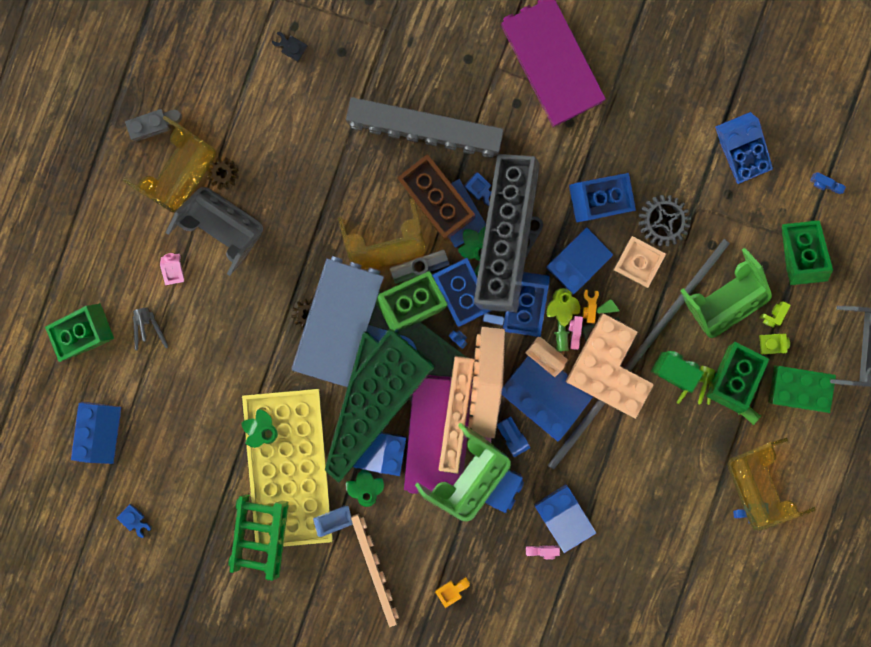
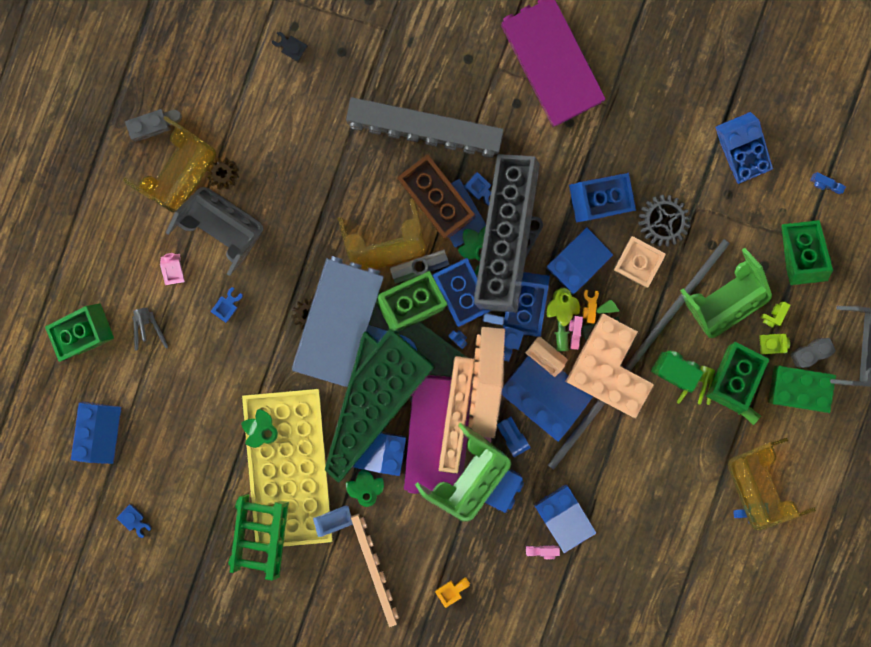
(225, 307): none -> blue plate
(511, 341): none -> blue plate
(808, 355): none -> dark grey brick

